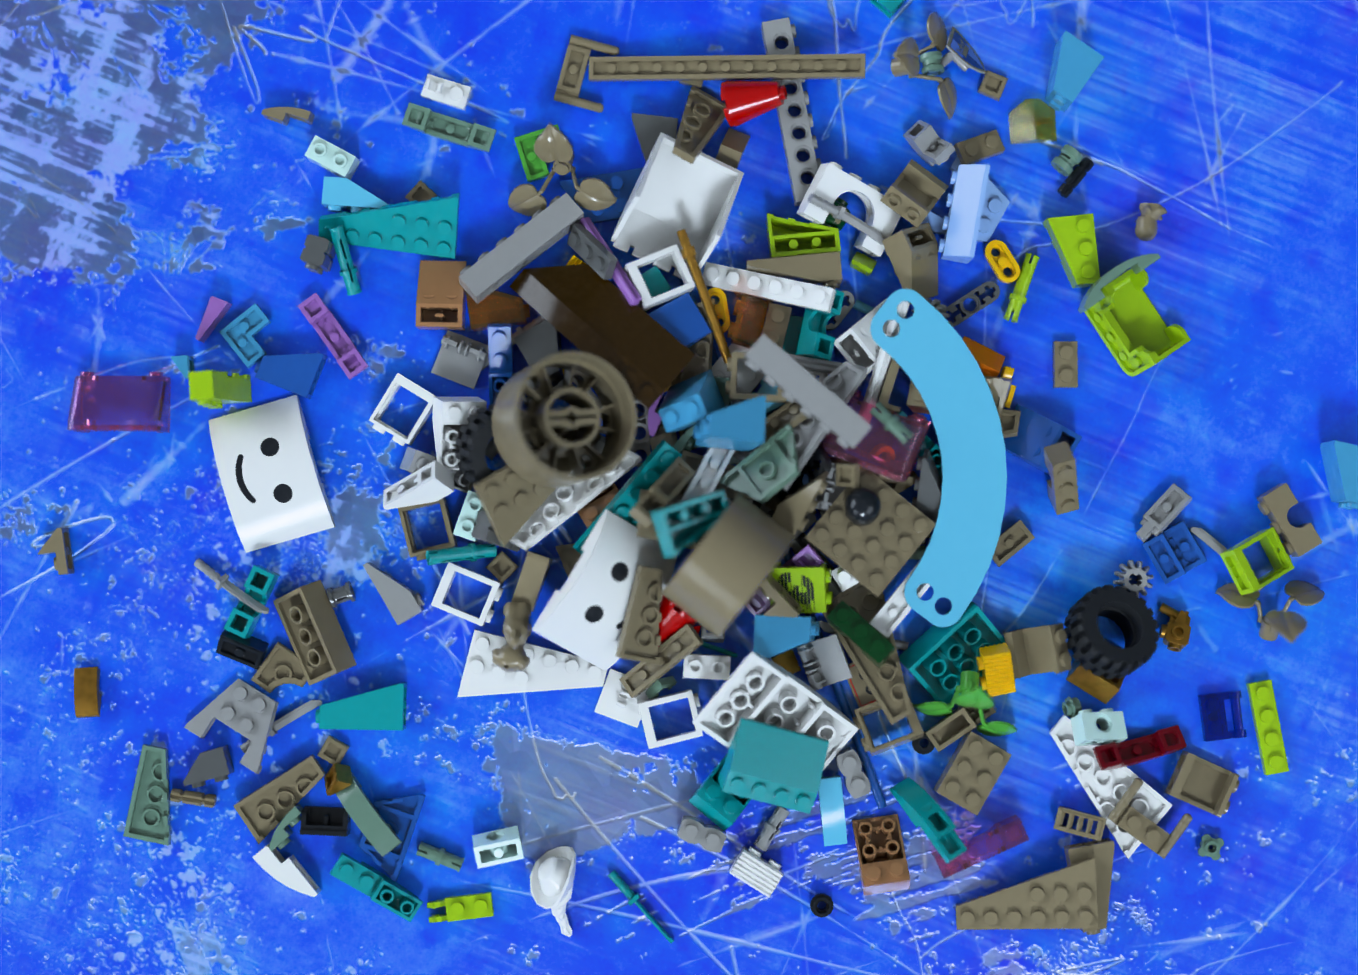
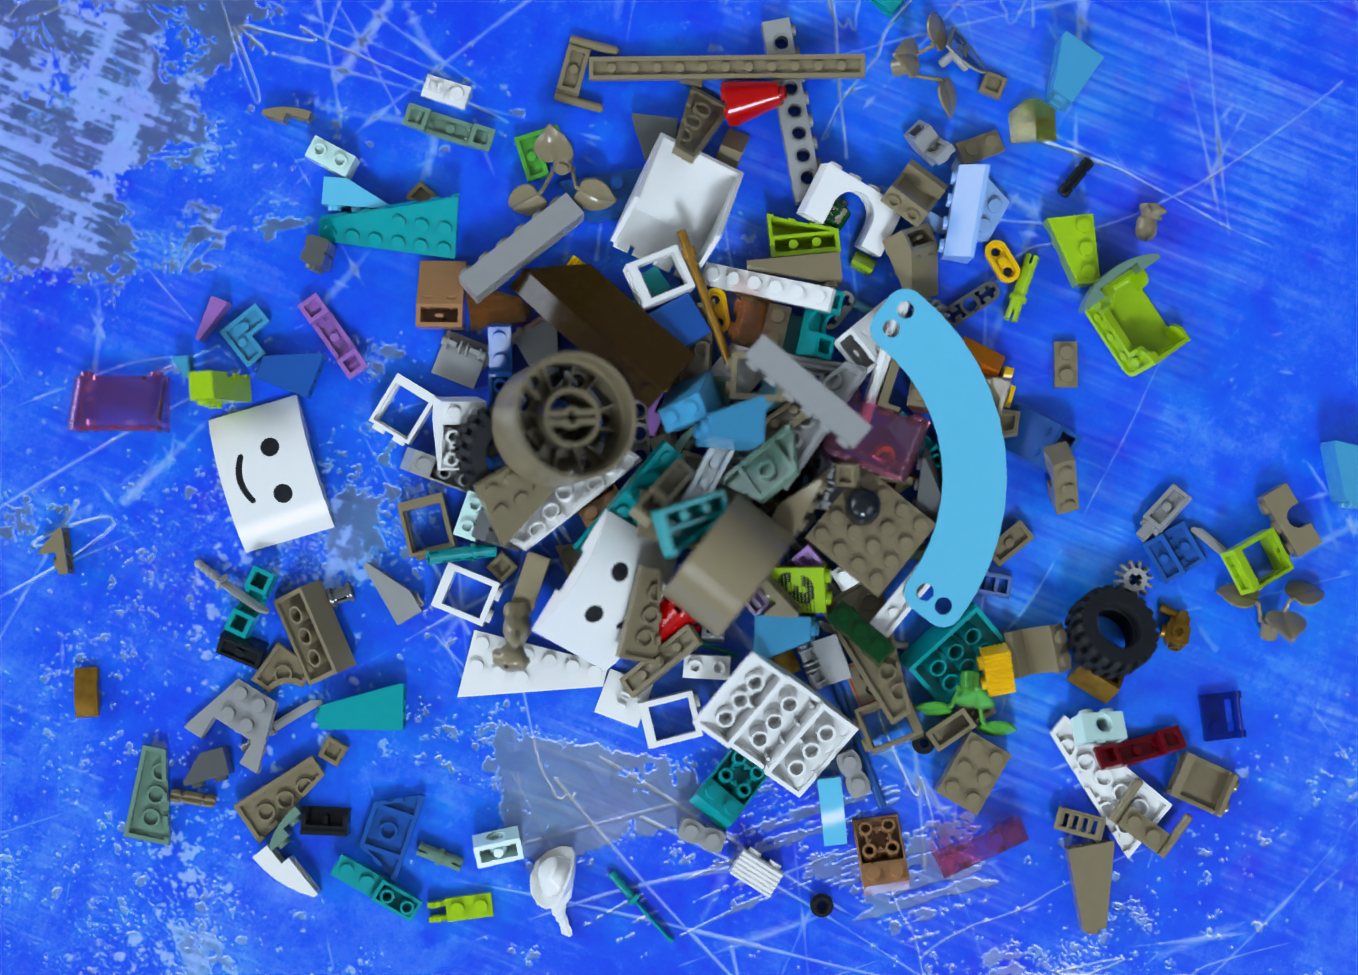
(337, 778): pearl gold slope -> none
(345, 261): teal pin -> none
(367, 818): sand green slope -> none
(420, 487): white slope -> none
(592, 251): dark grey plate -> none
(619, 275): medium lavender axle -> none
(660, 684): sand green tile -> none
(771, 828): light grey pin -> none
(774, 765): teal slope -> none
(840, 214): light grey sword -> none
(891, 423): sand green pin -> none
(930, 817): teal slope -> none
(931, 63): sand green wheel -> none
(1005, 589): none -> blue slope
(1044, 902): dark tan wing -> none
(1066, 160): sand green wheel -> none
(1071, 706): sand green plate -> none
(1206, 841): sand green plate -> none
(1267, 727): lime plate -> none

